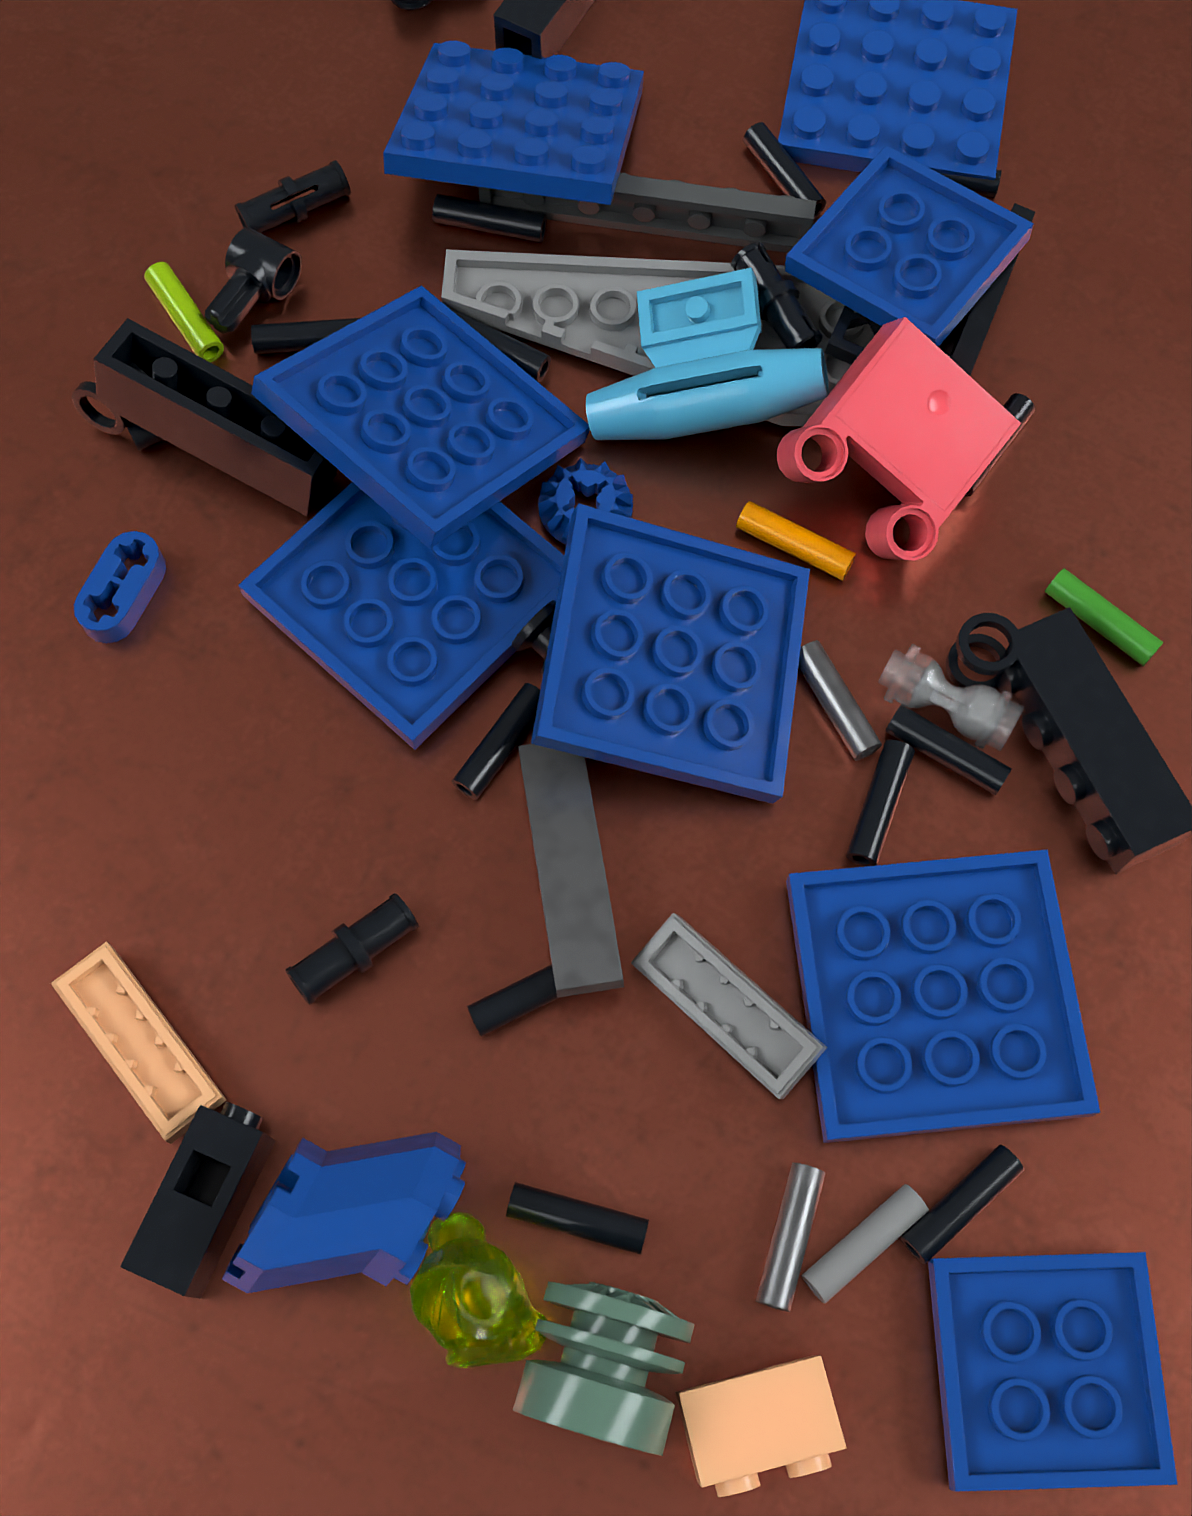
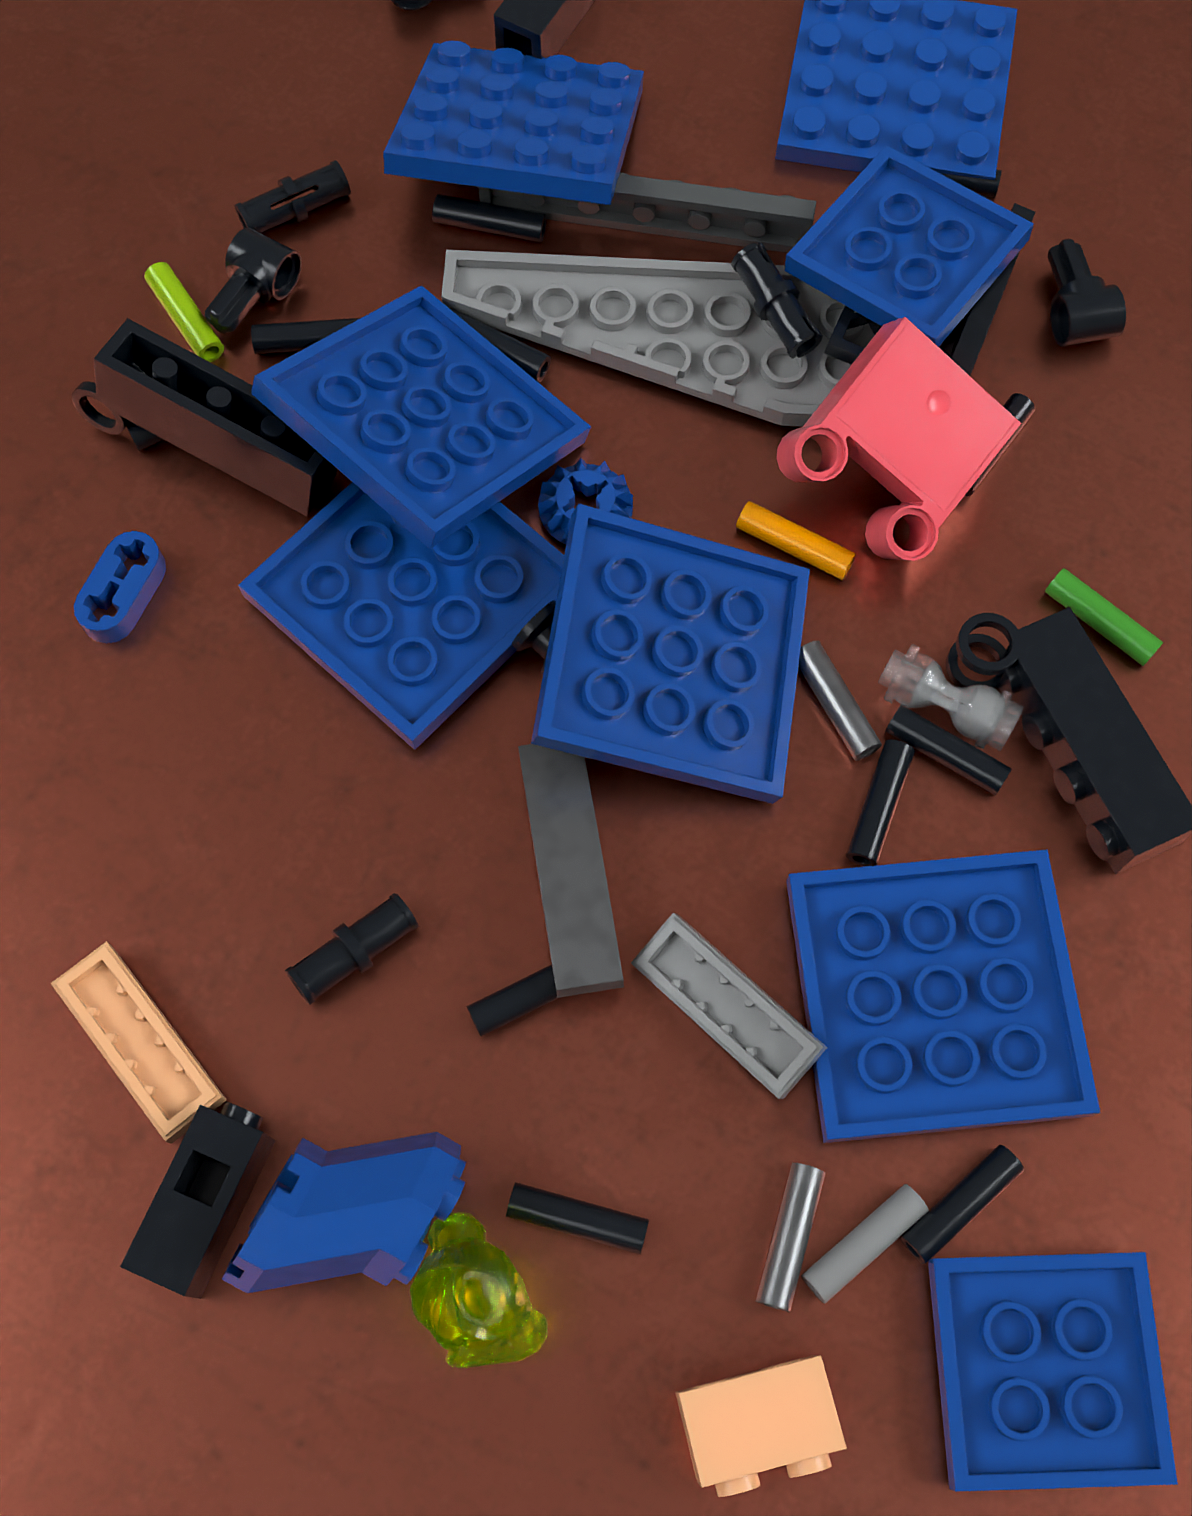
(498, 743): black piece -> none
(604, 1367): sand green wheel -> none
(705, 366): medium azure plate -> none
(781, 165): black piece -> none
(1084, 305): none -> black axle

